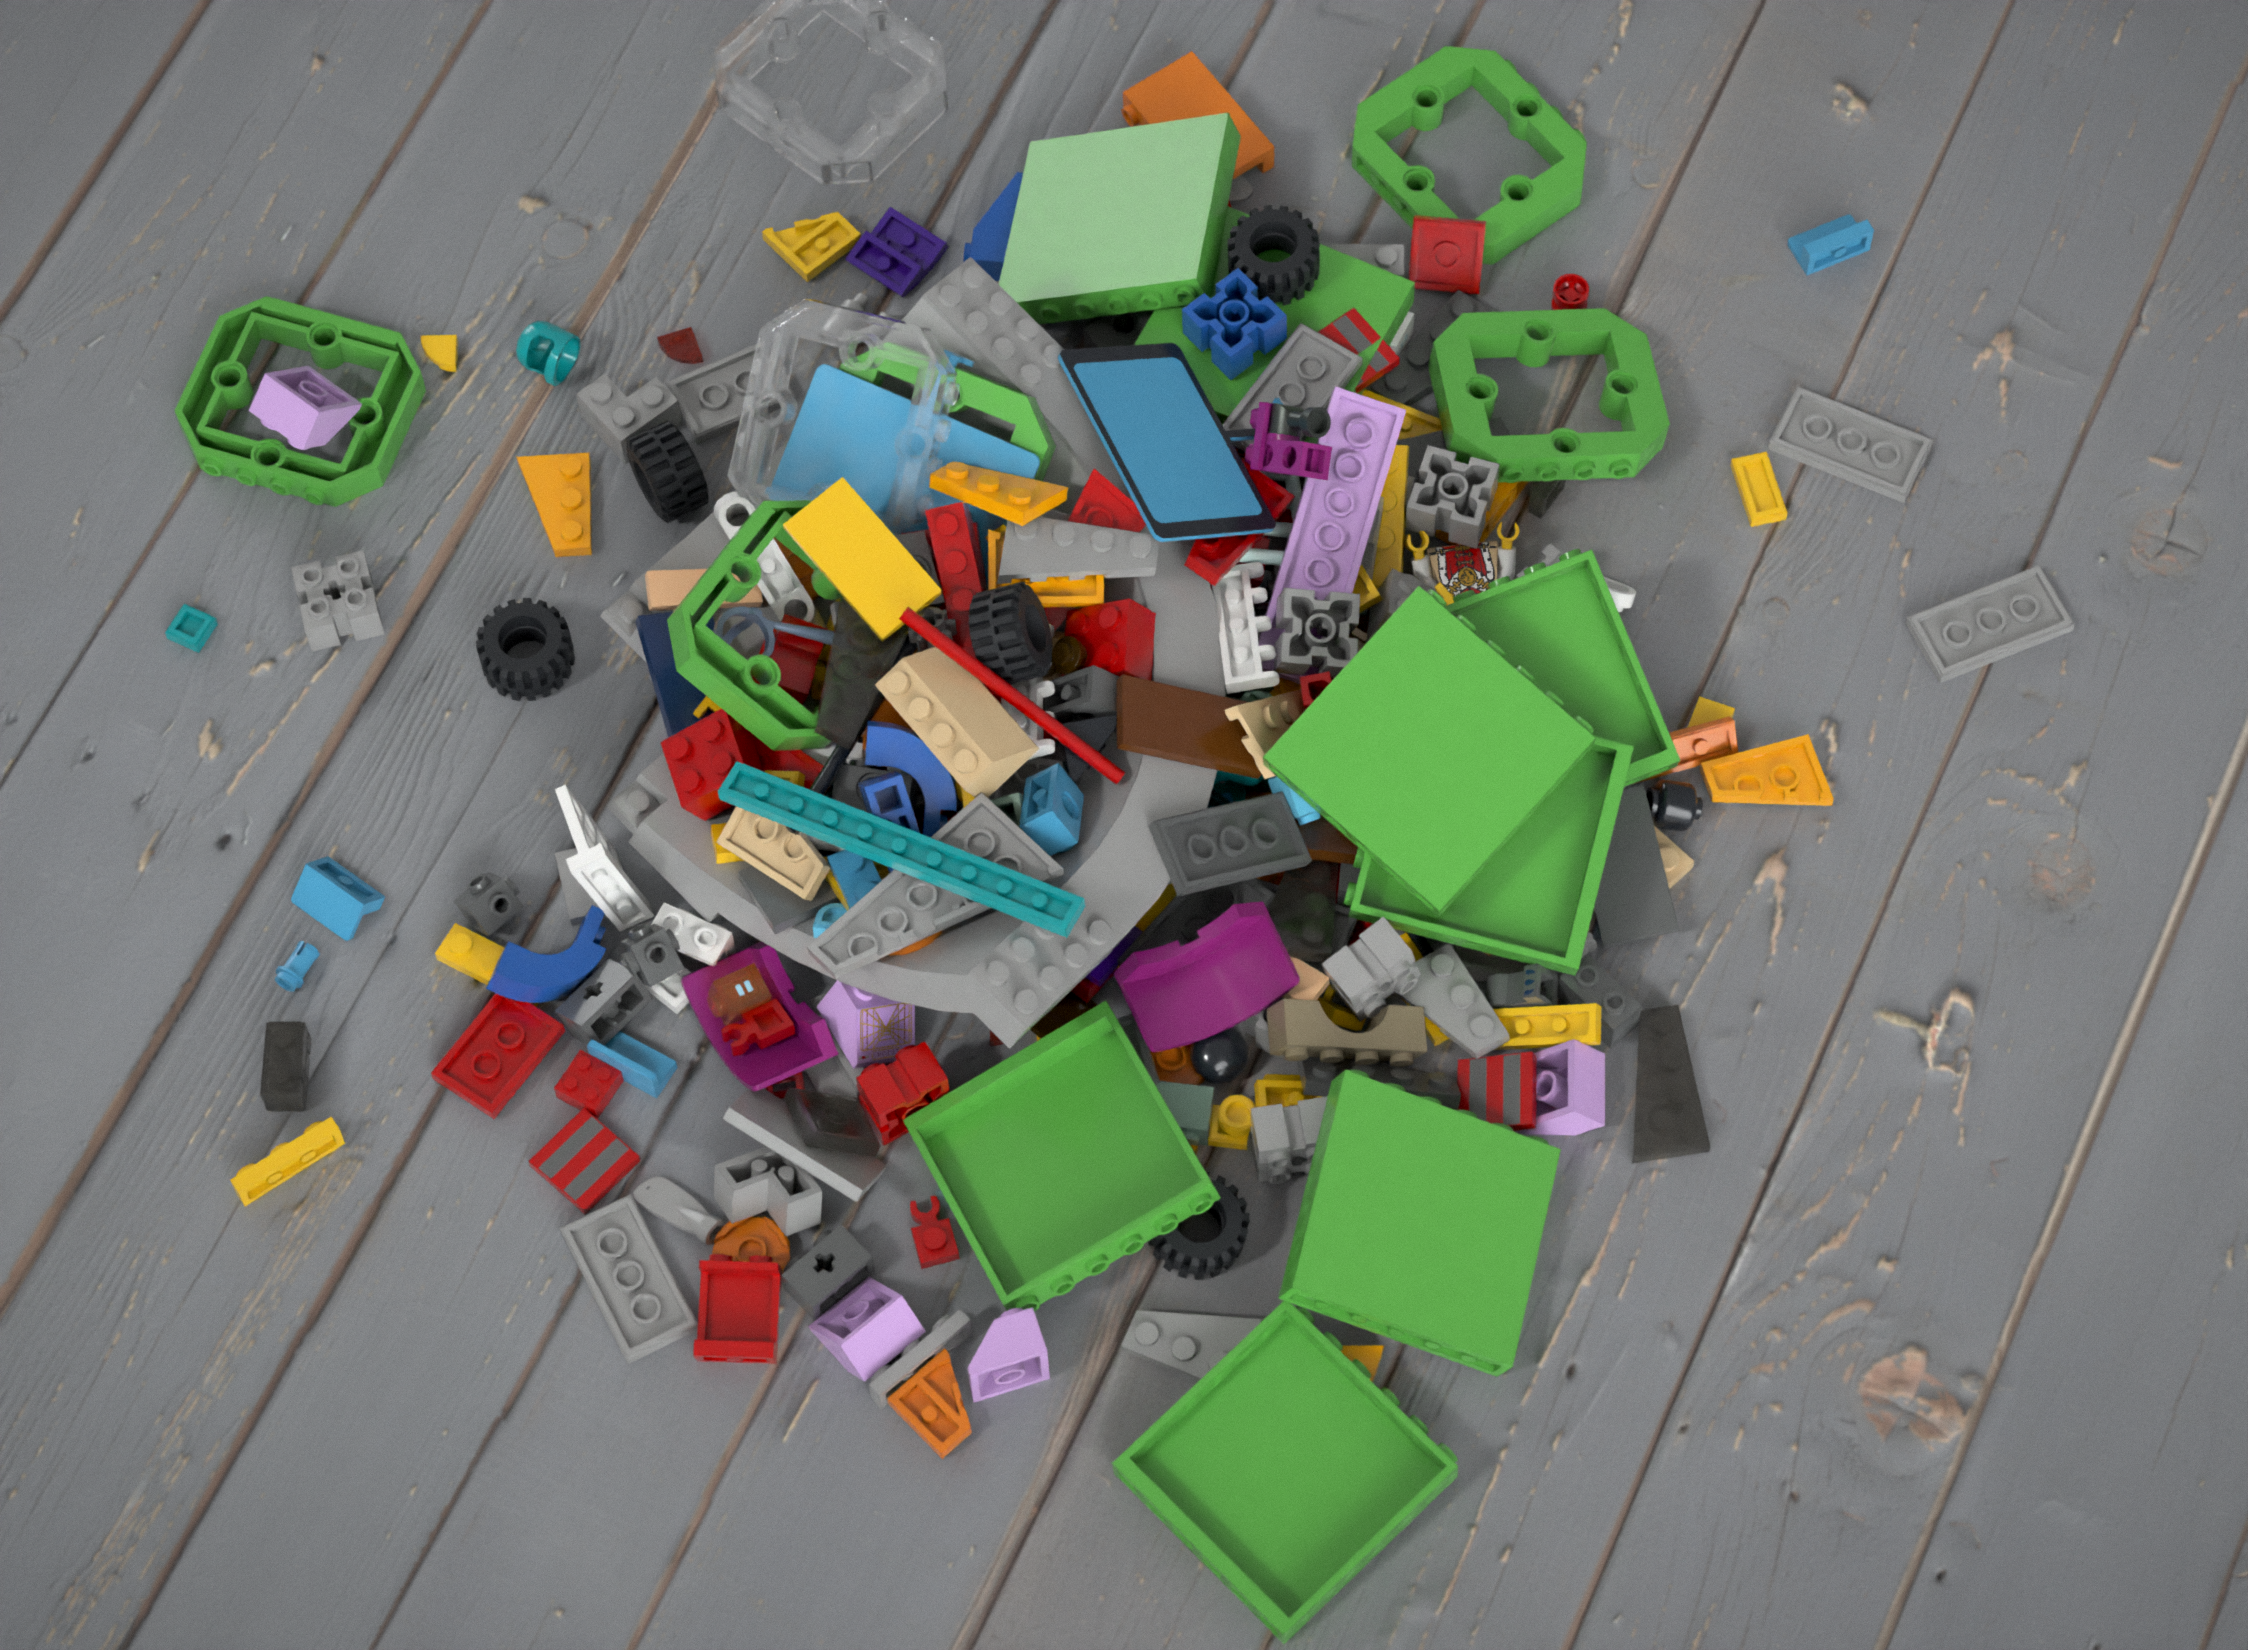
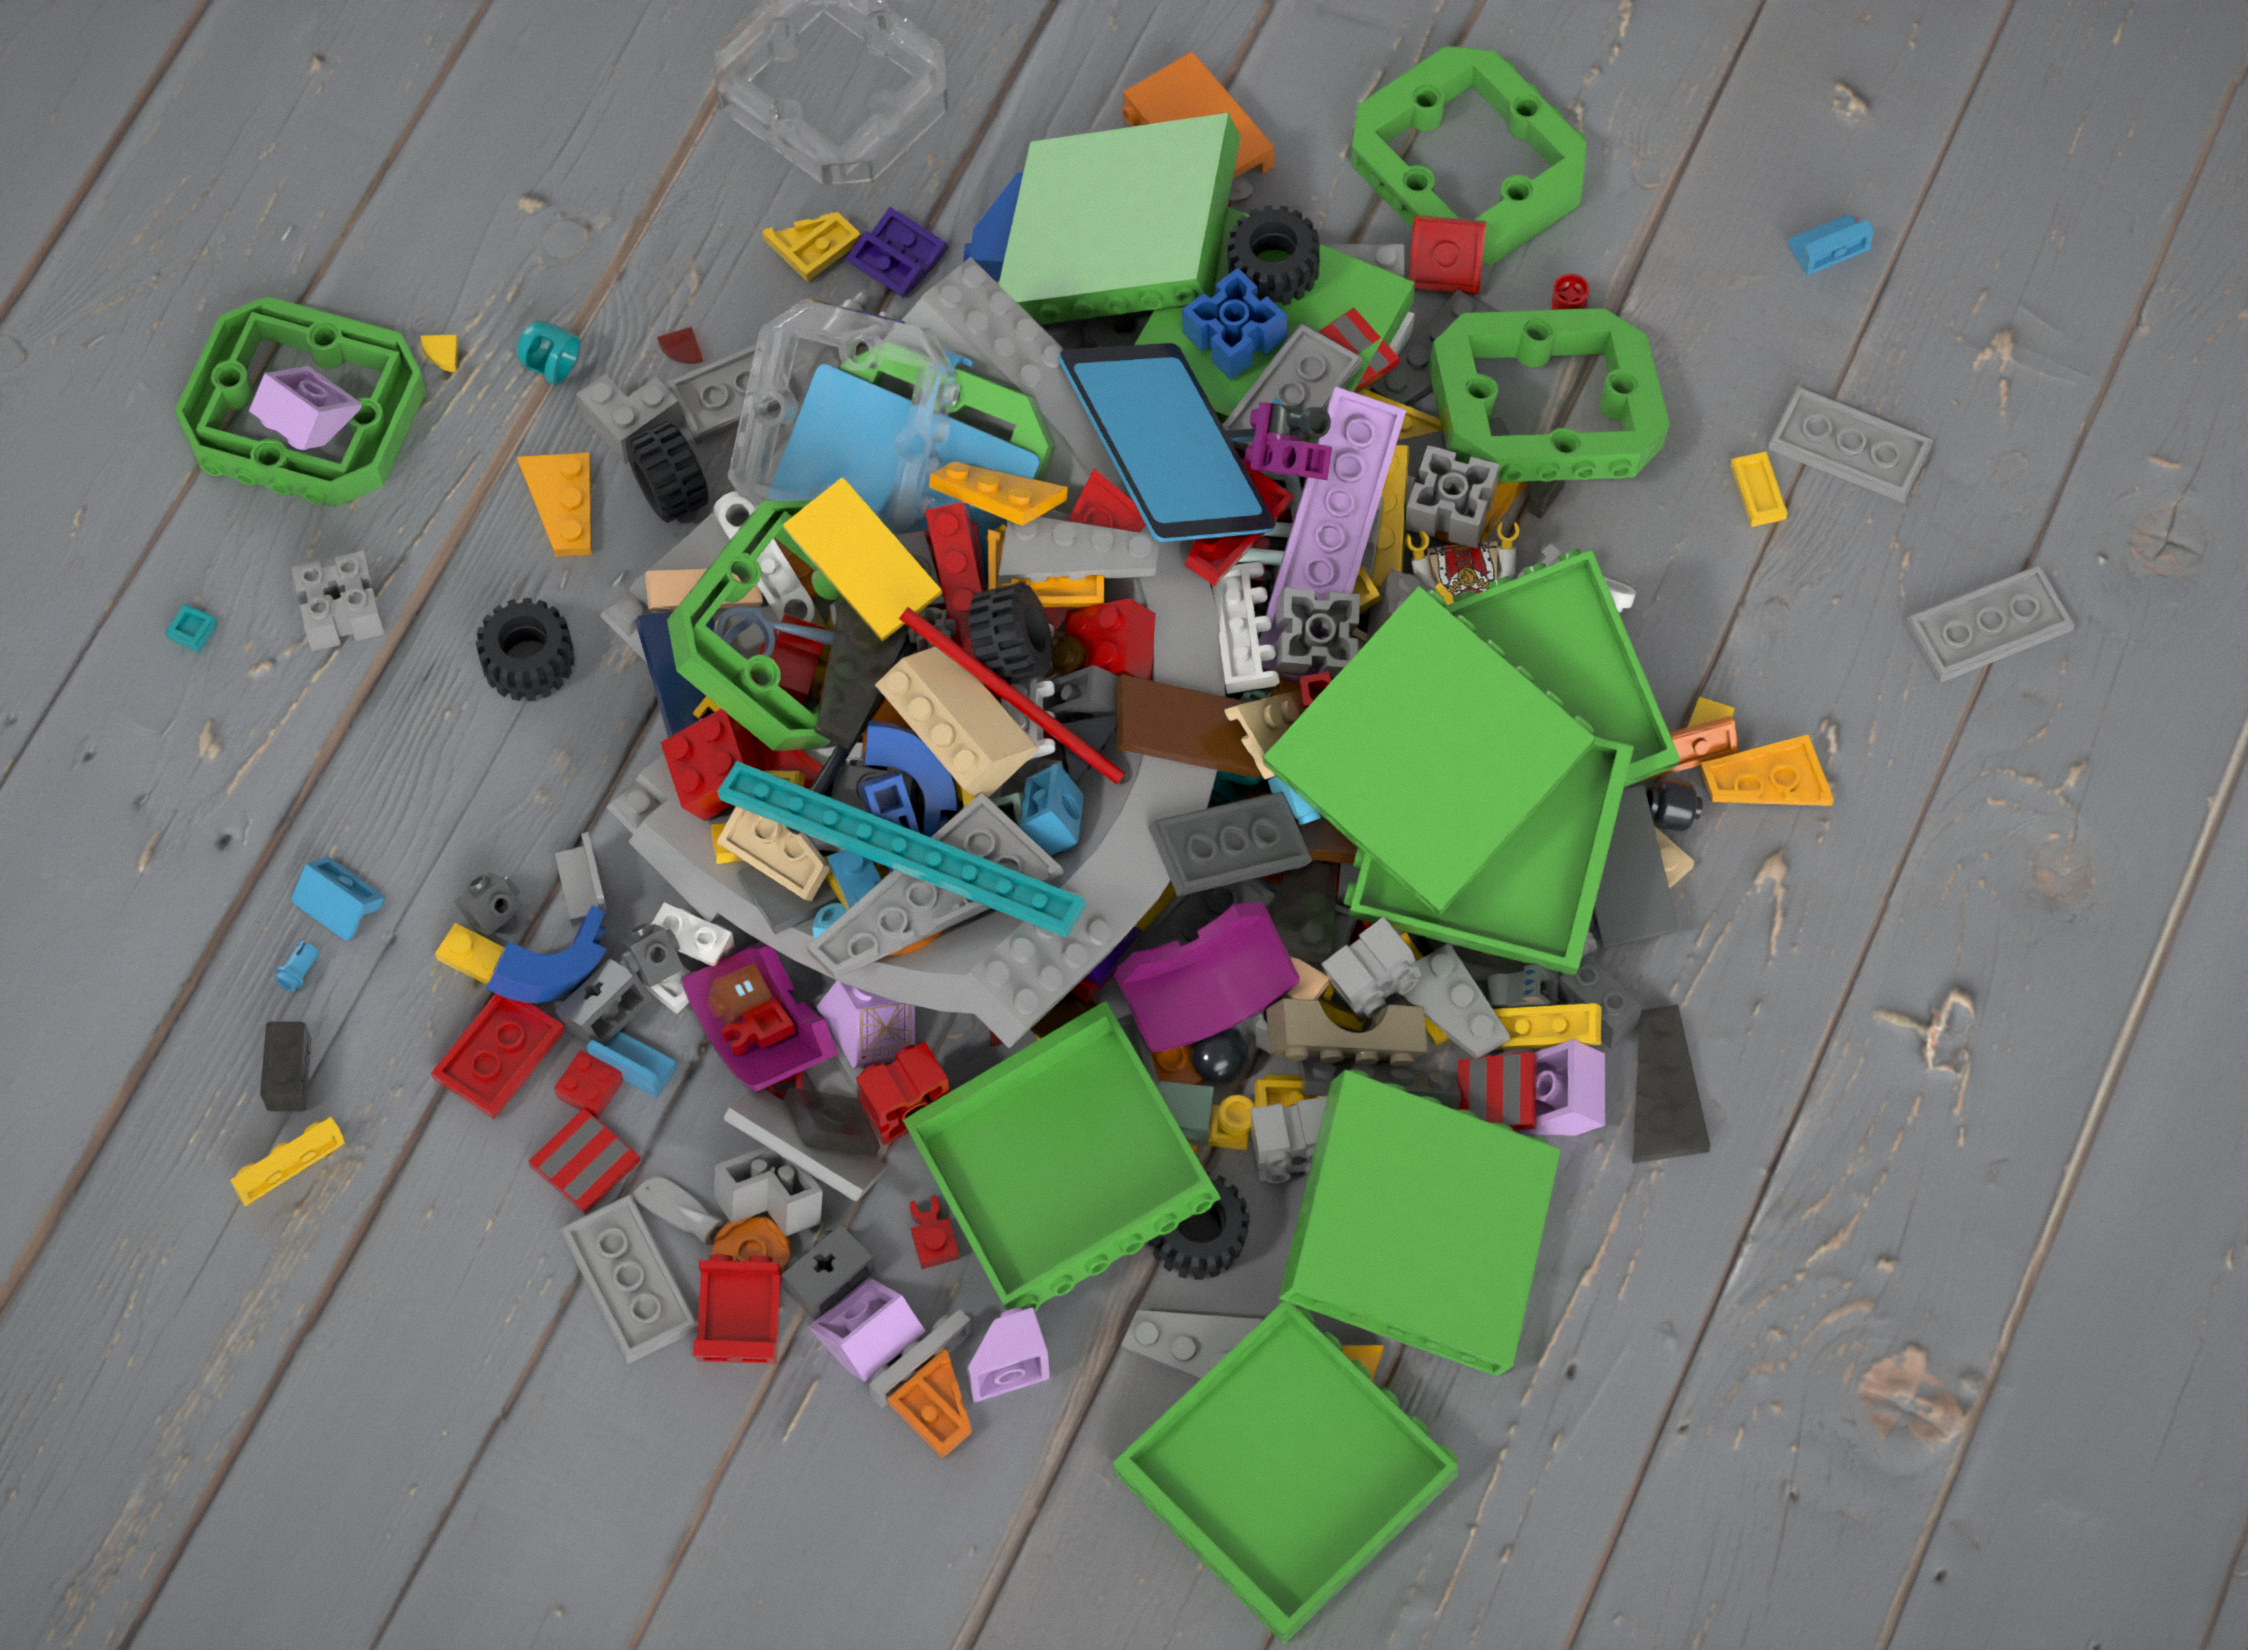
(599, 867): white fence -> none

